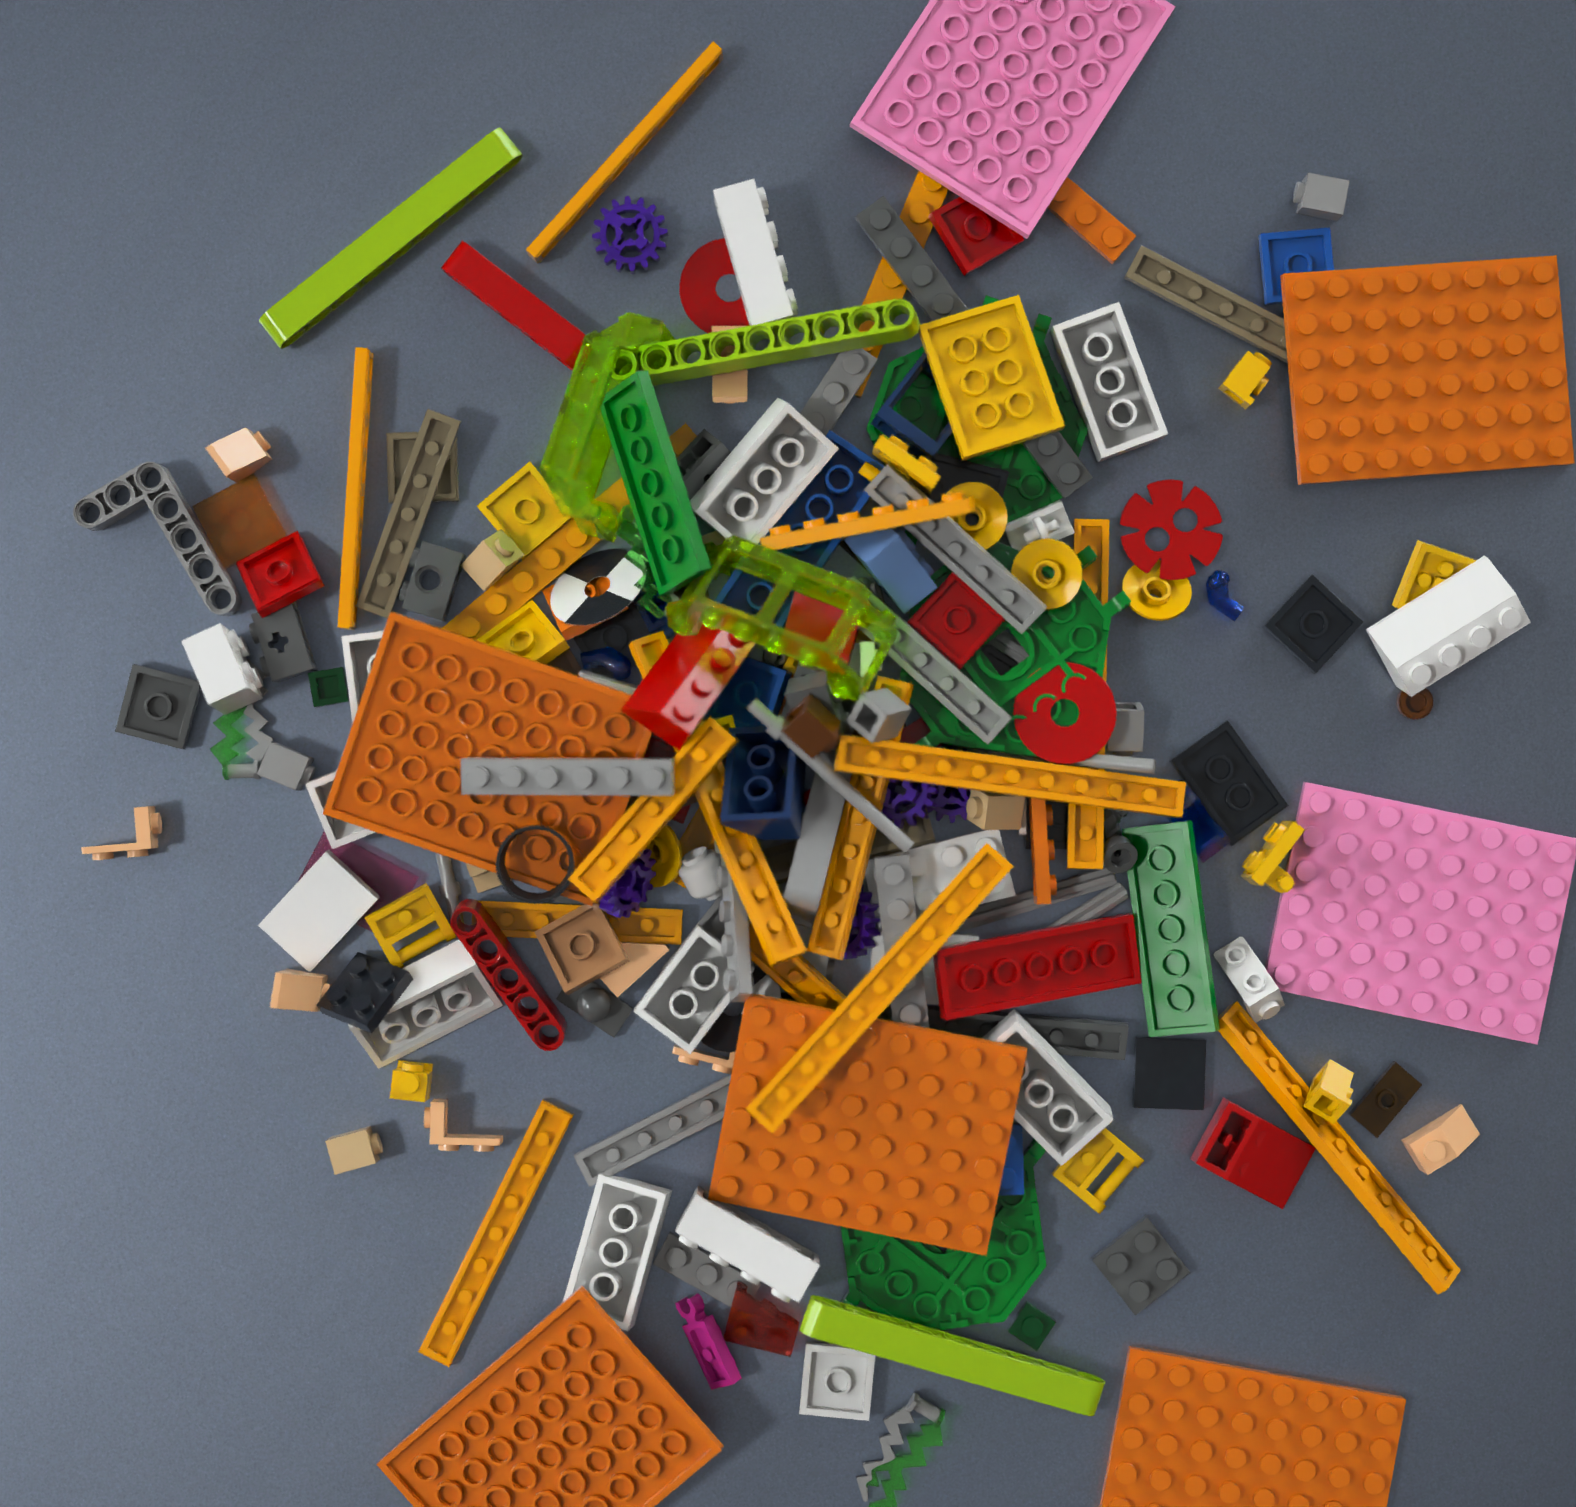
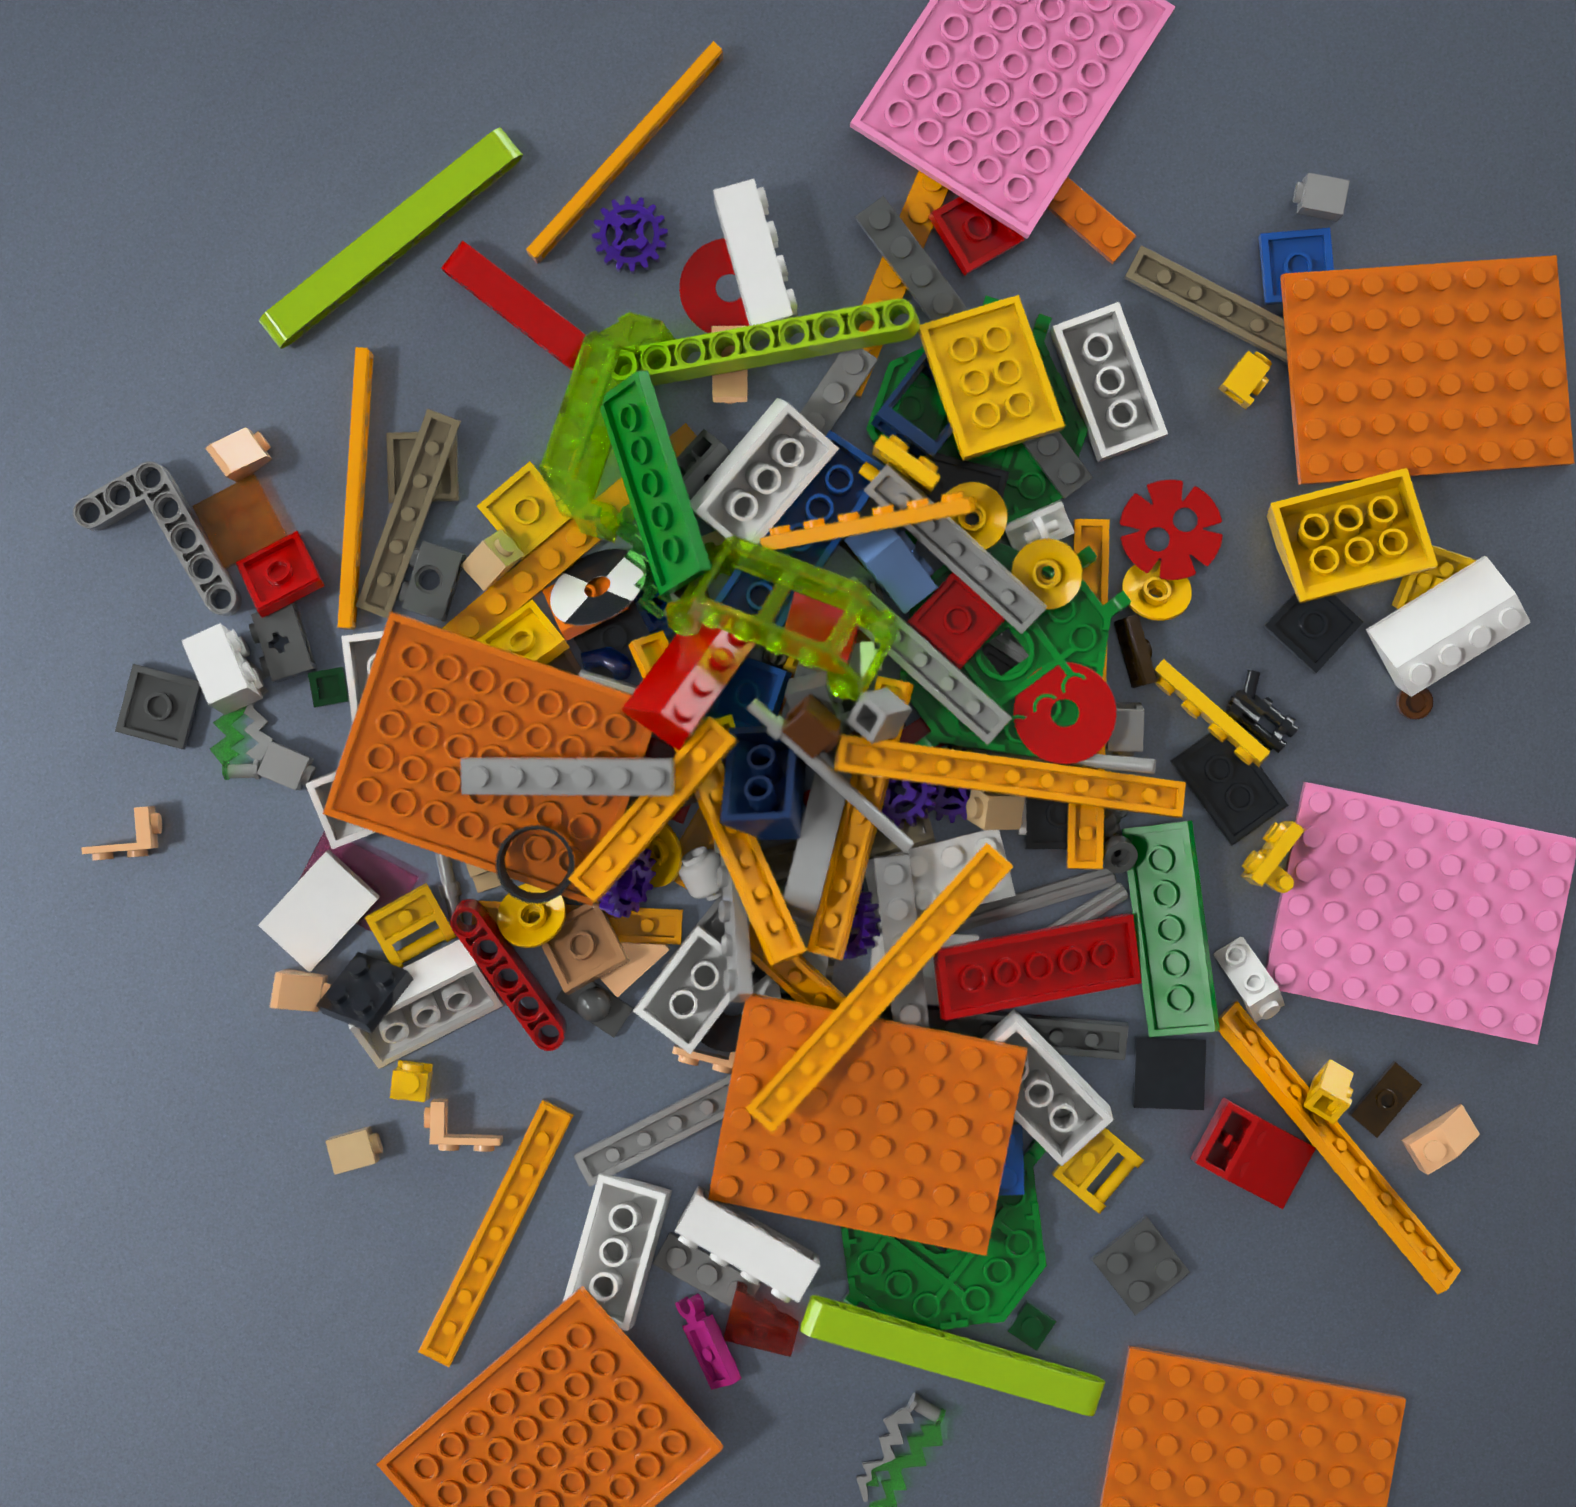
(515, 919): none -> yellow dish
(836, 1382): white plate -> none
(1041, 851): orange plate -> none
(1135, 651): none -> dark brown plate
(1207, 833): clear blue slope -> none
(1219, 597): clear blue arm -> none
(1221, 724): none -> yellow plate
(1247, 709): none -> black piece
(1351, 535): none -> yellow slope

